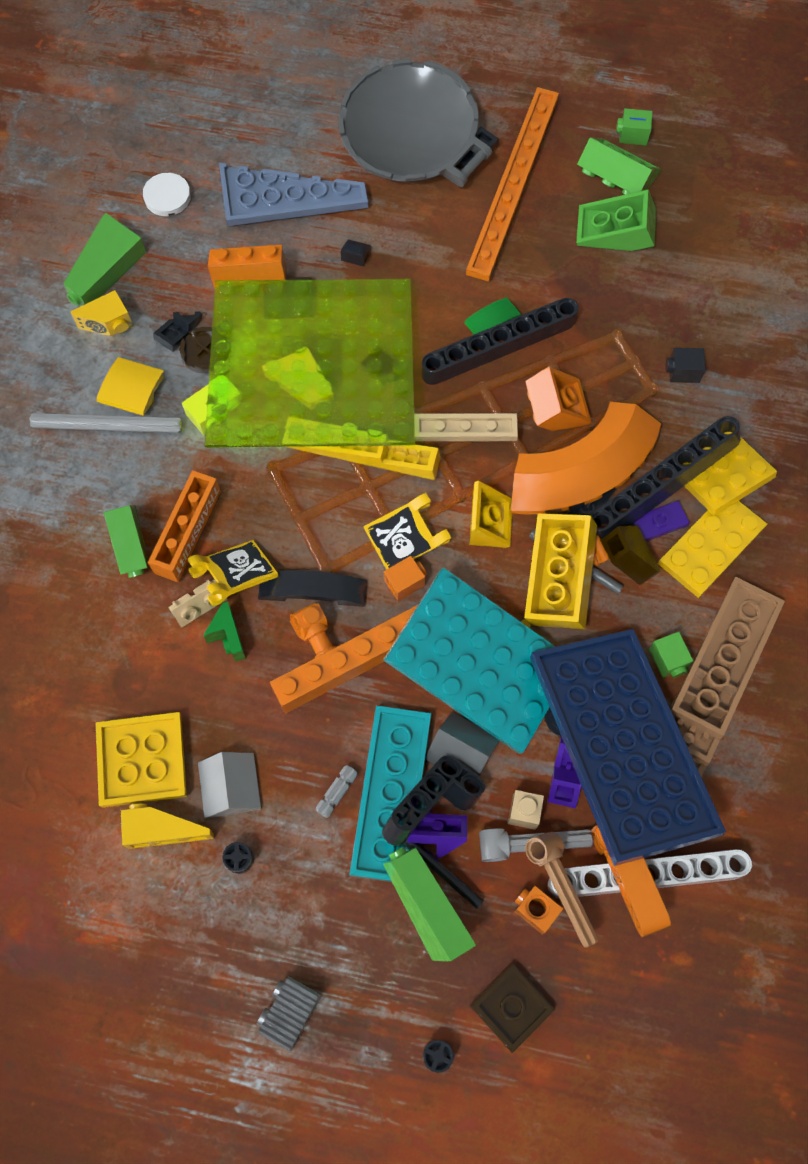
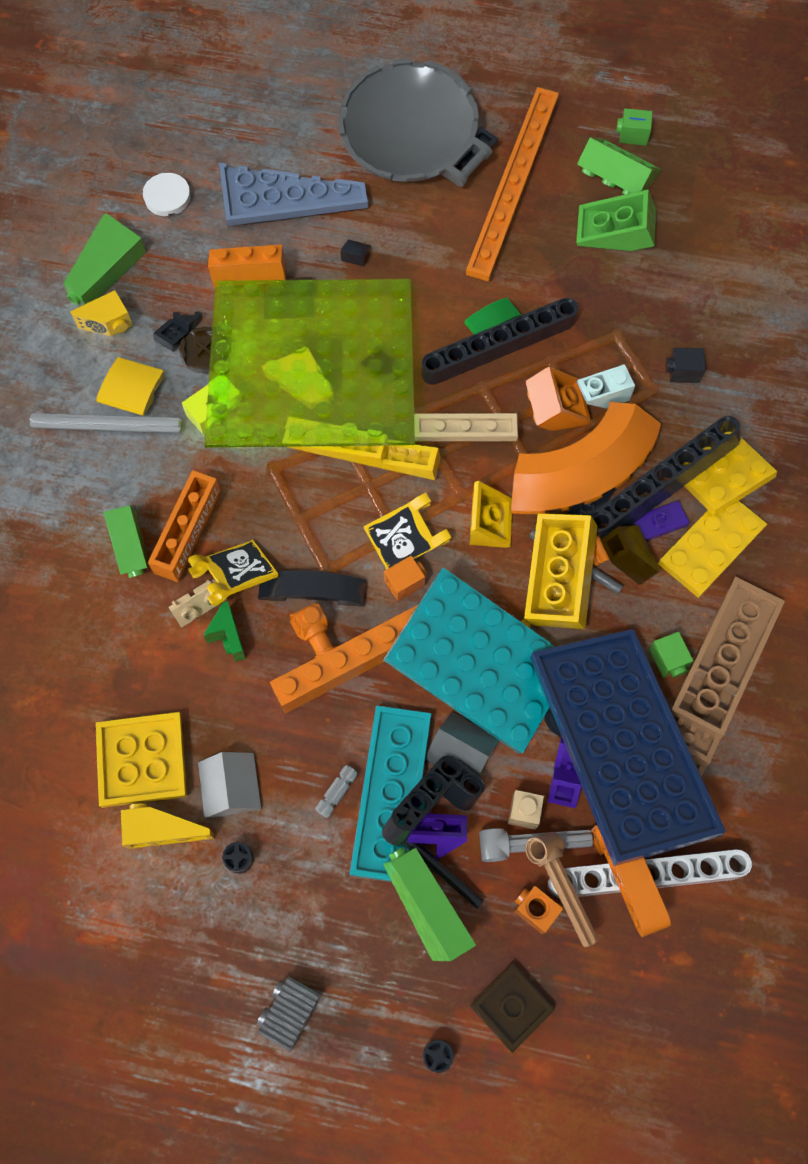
(607, 387): none -> light aqua slope

